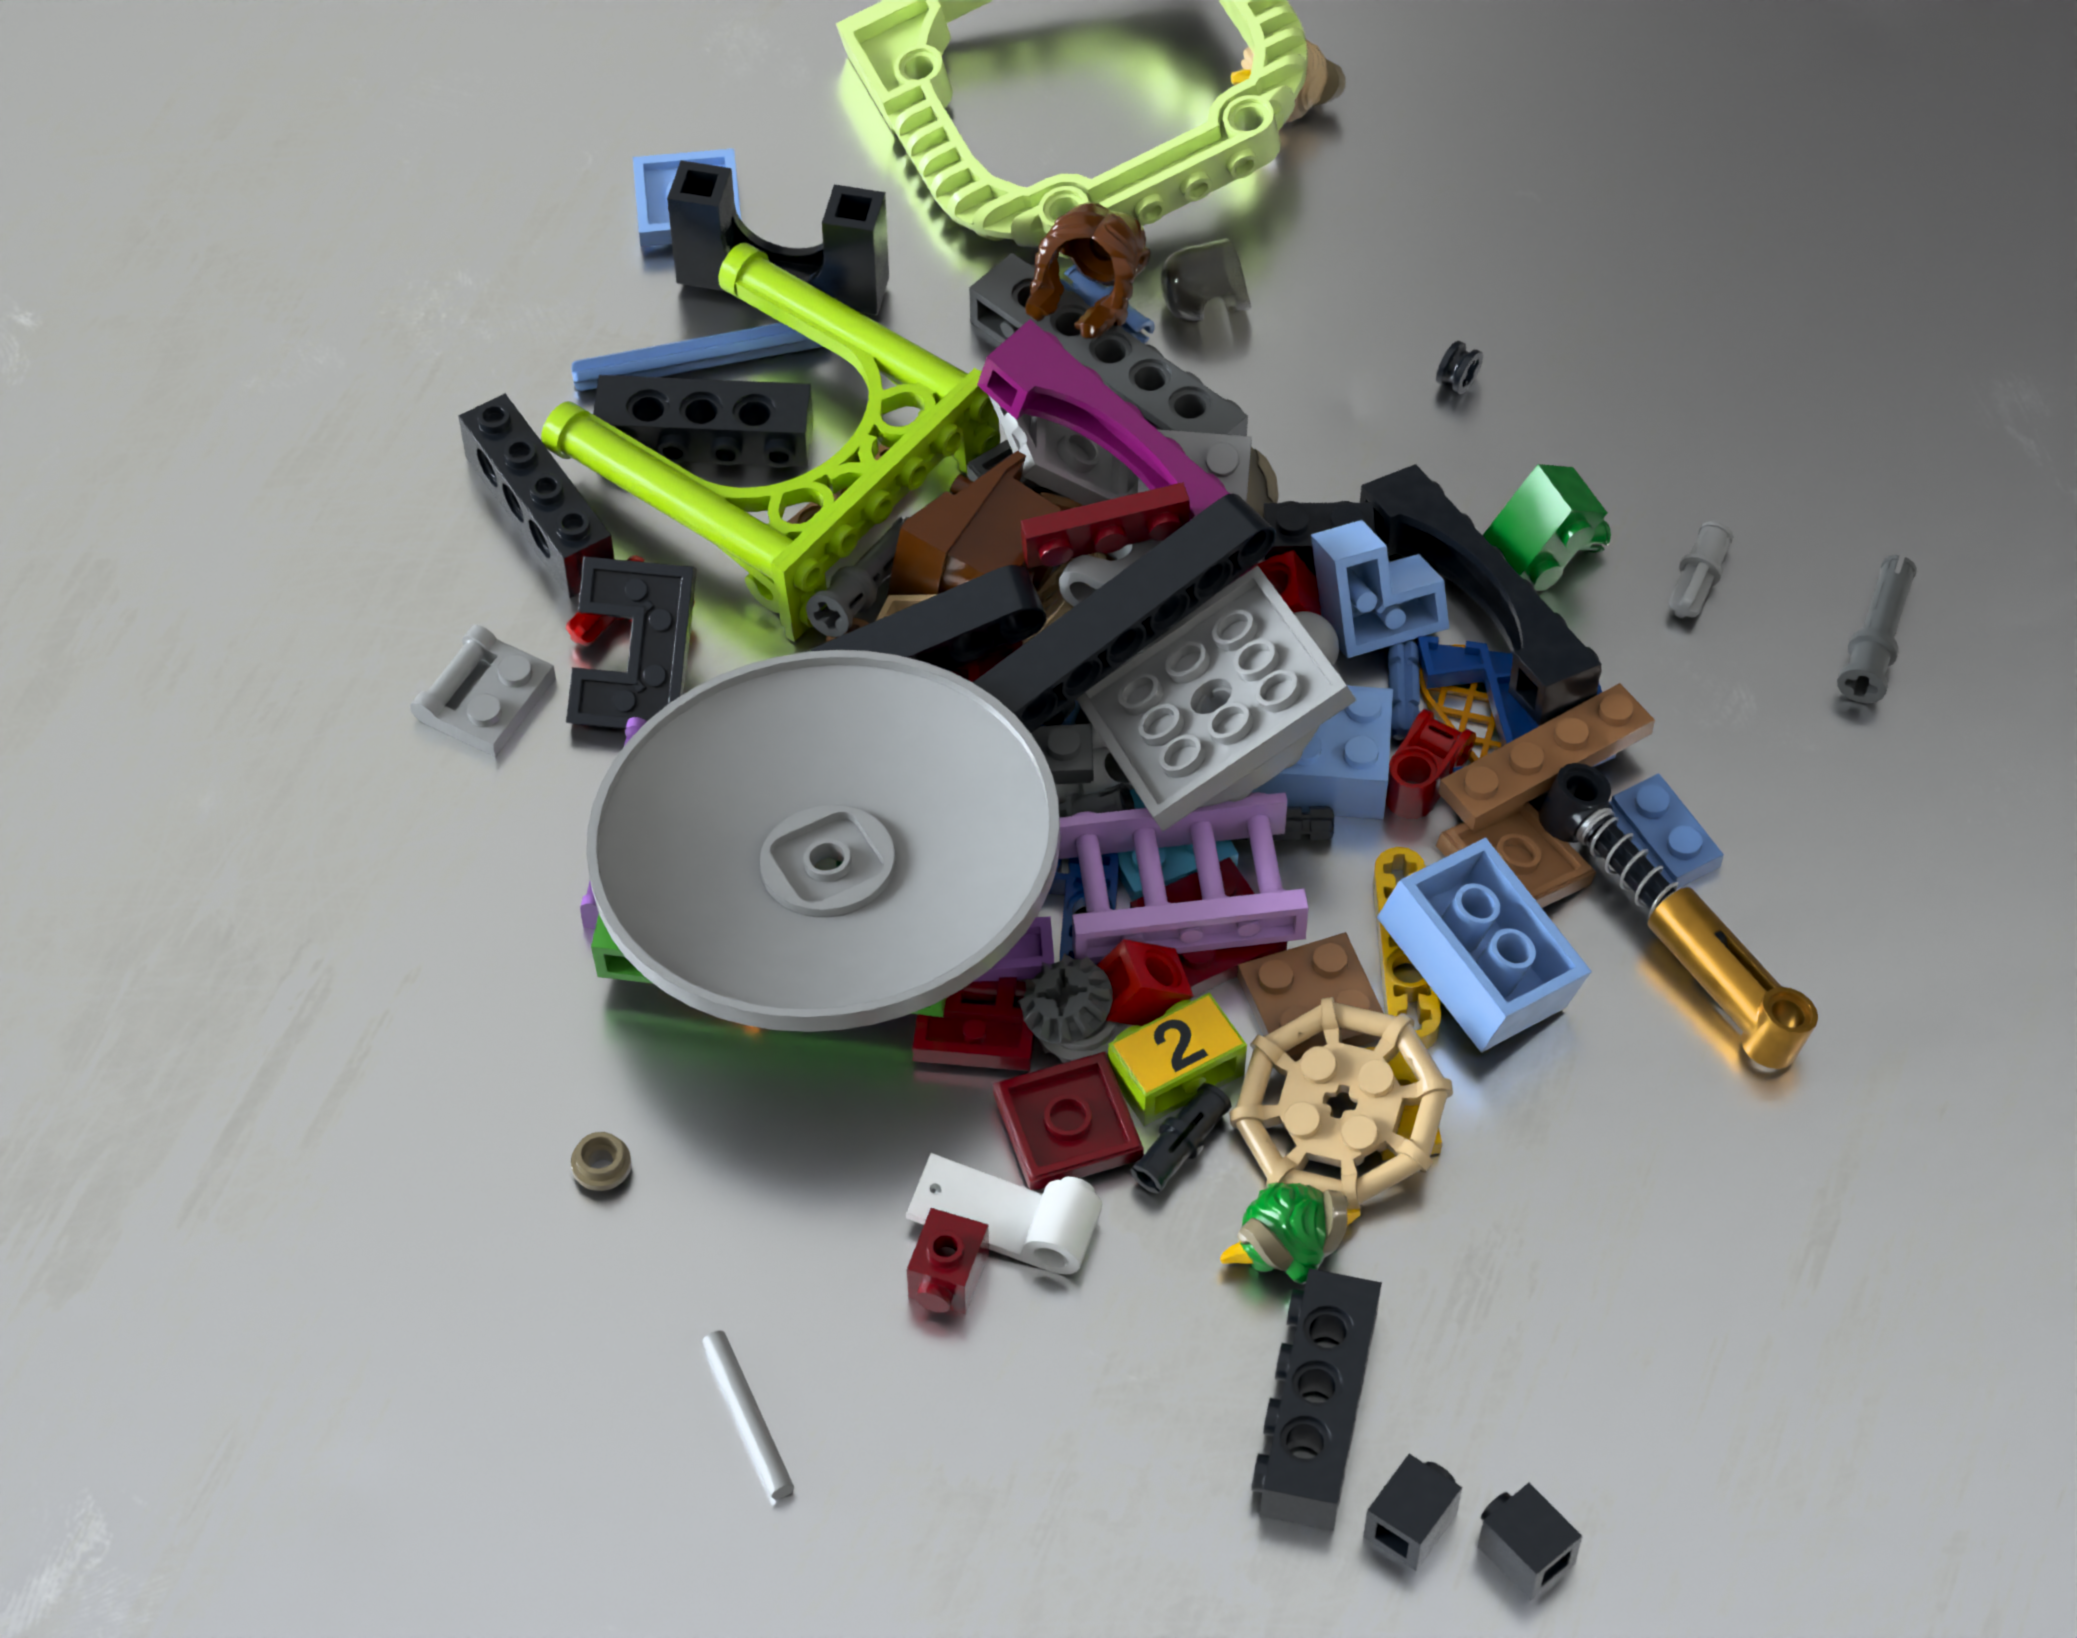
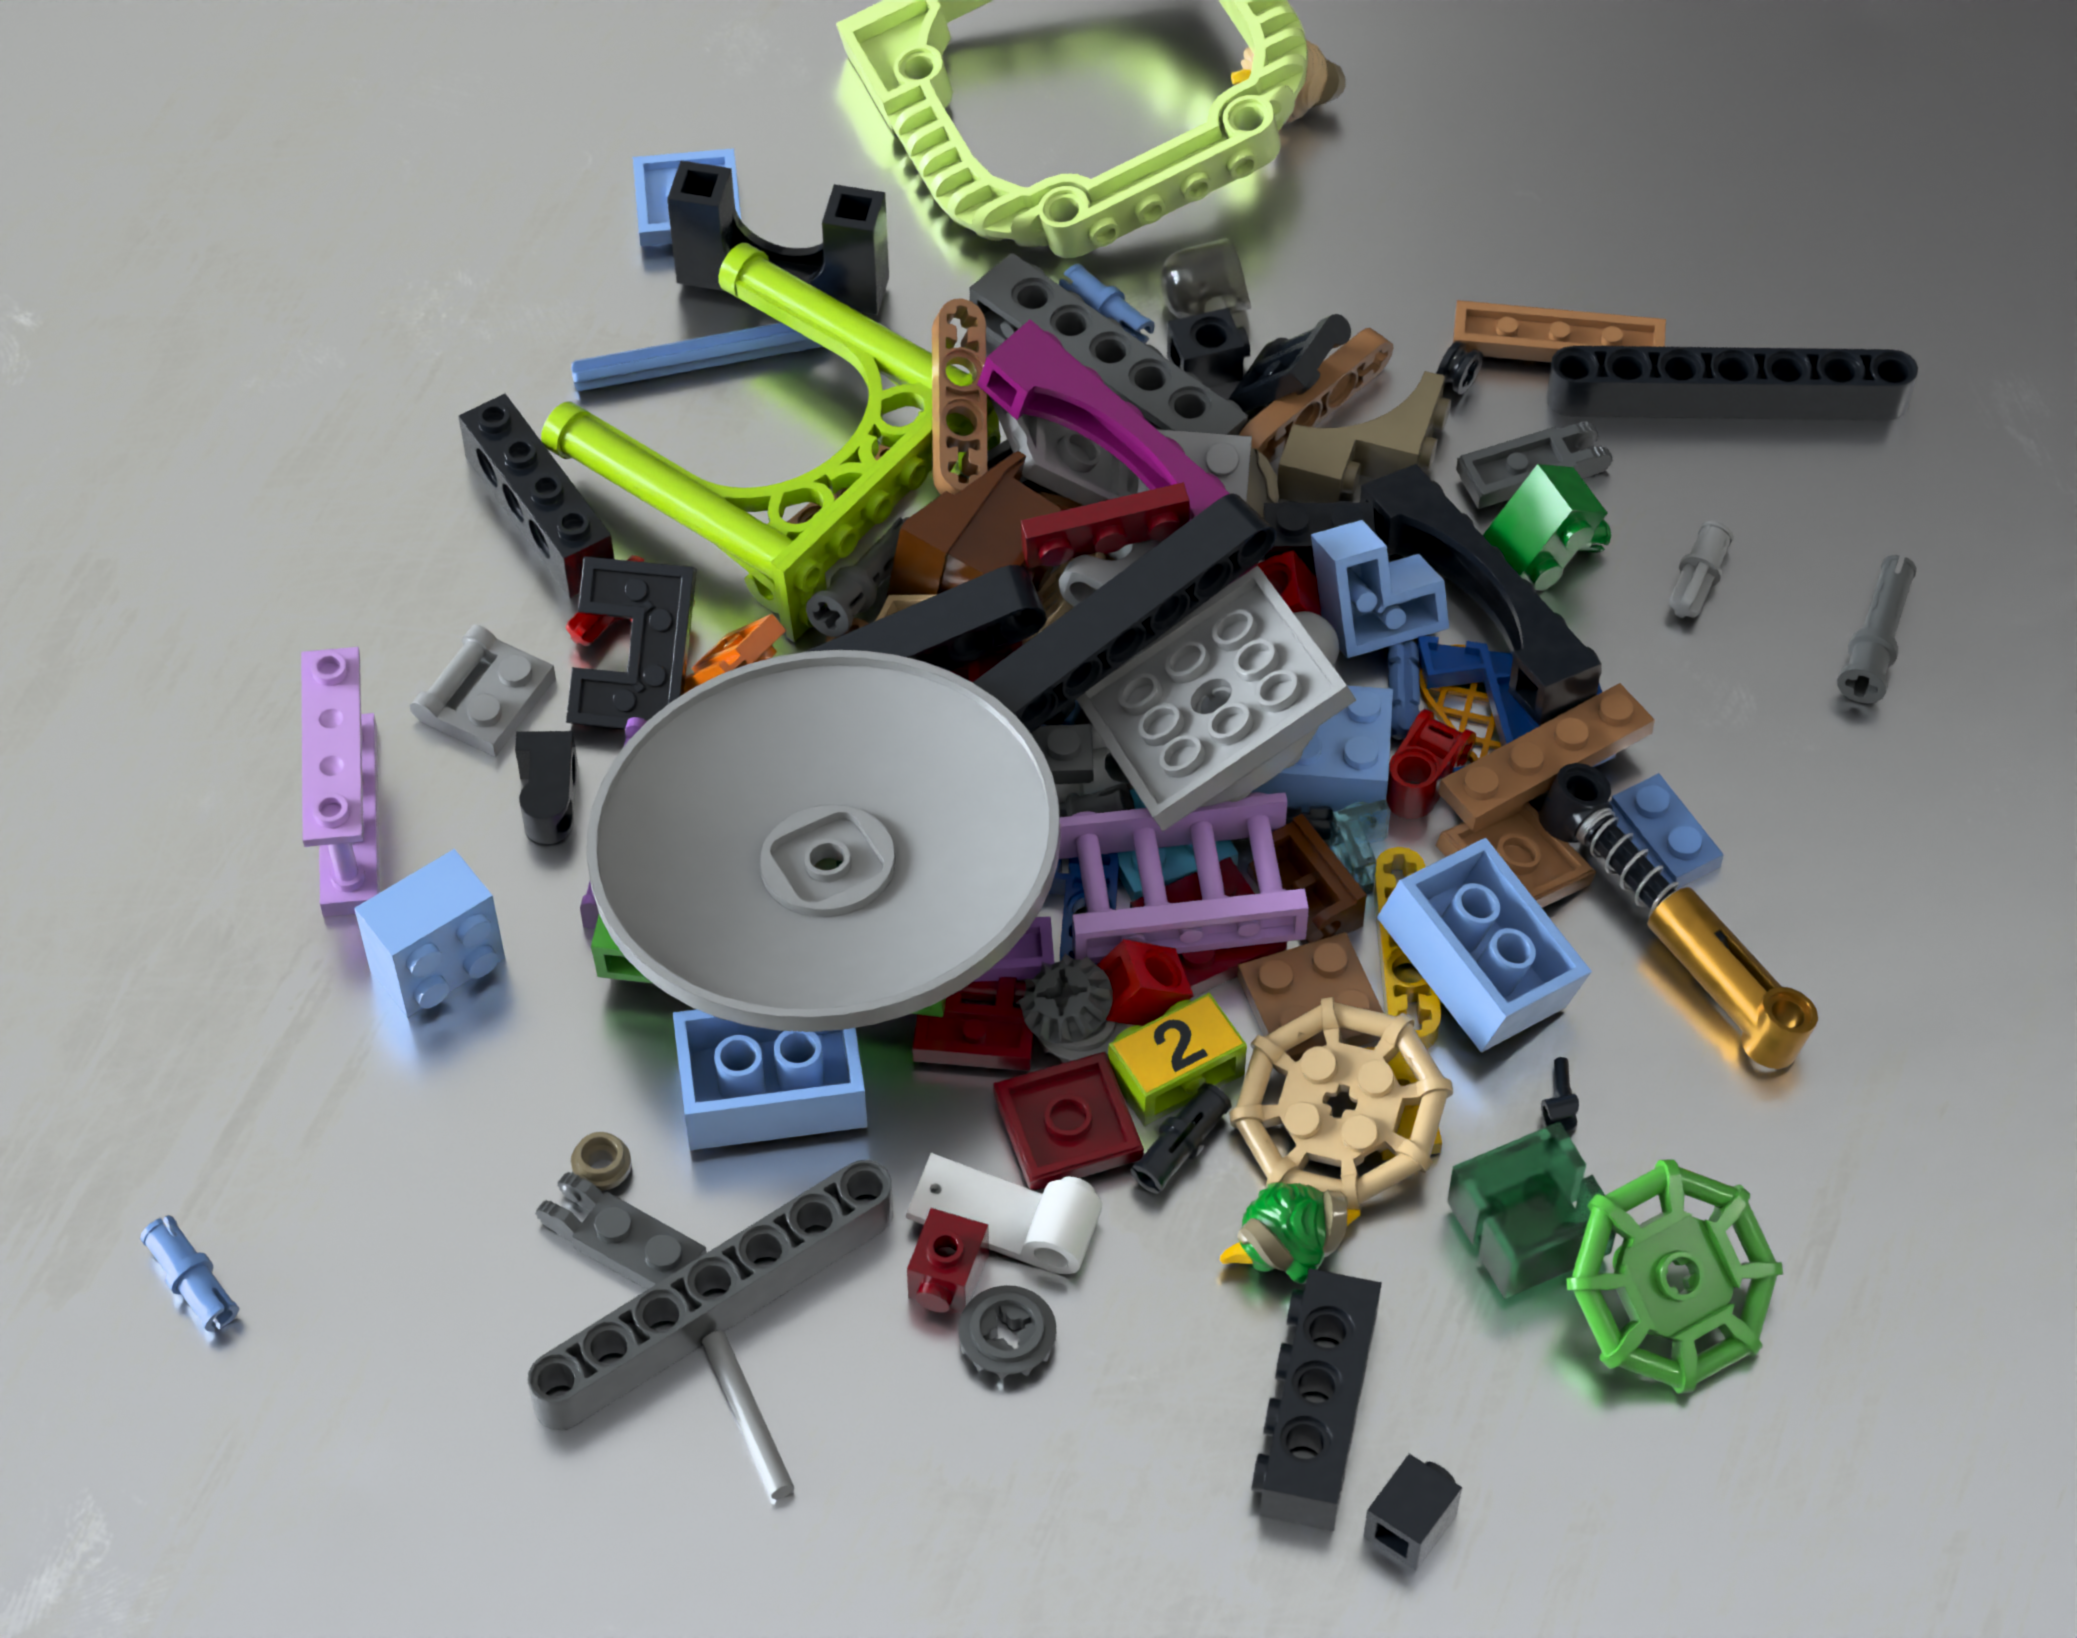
(189, 1273): none -> medium blue pin
(339, 779): none -> lavender fence
(431, 933): none -> light blue brick
(549, 796): none -> black leg
(619, 1234): none -> dark grey hinge
(696, 1316): none -> dark grey beam
(711, 418): black brick -> none
(737, 649): none -> orange plate
(765, 1082): none -> light blue brick
(952, 398): none -> medium nougat beam
(1018, 1309): none -> dark grey gear
(1104, 249): reddish brown hair -> none
(1209, 347): none -> black brick
(1290, 364): none -> black plate
(1327, 462): none -> dark tan arch
(1331, 892): none -> reddish brown hinge
(1340, 379): none -> medium nougat beam
(1351, 837): none -> clear light blue bracket
(1500, 470): none -> dark grey hinge
(1523, 1209): none -> clear green piece
(1528, 1539): black brick -> none
(1541, 332): none -> medium nougat plate
(1565, 1104): none -> black hand
(1642, 1270): none -> bright green plate
(1731, 382): none -> black beam

